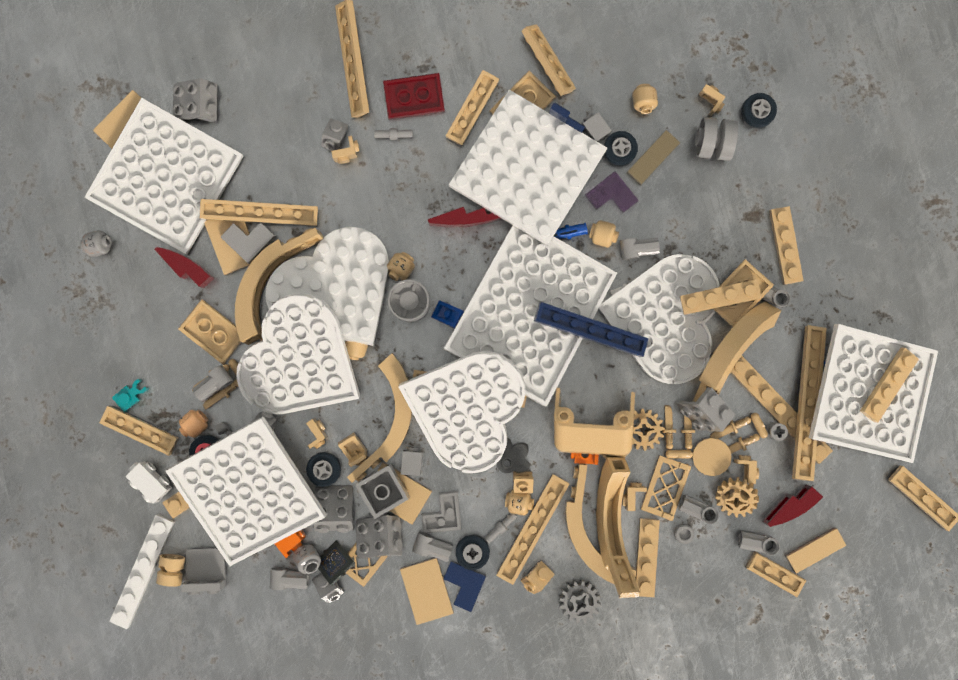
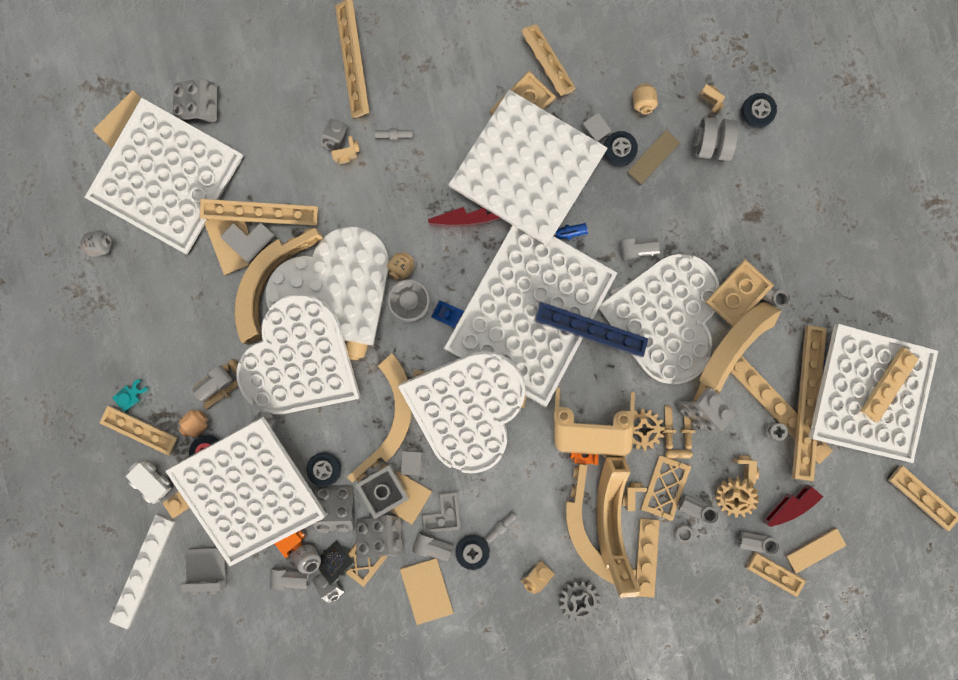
(170, 570): tan wheel -> none
(185, 267): dark red slope -> none
(211, 331): tan tile -> none
(223, 428): light grey hand -> none
(317, 429): tan bracket -> none
(353, 449): tan bracket -> none
(413, 96): dark red tile -> none
(469, 582): dark blue tile -> none
(472, 108): tan plate -> none
(516, 456): dark grey plate -> none
(519, 503): tan head -> none
(523, 482): tan bracket -> none
(532, 529): tan plate -> none
(563, 115): dark blue tile -> none
(603, 233): tan head -> none
(612, 188): clear purple tile -> none
(711, 456): tan tile -> none
(720, 297): tan plate -> none
(759, 425): tan piece -> none
(786, 245): tan plate -> none

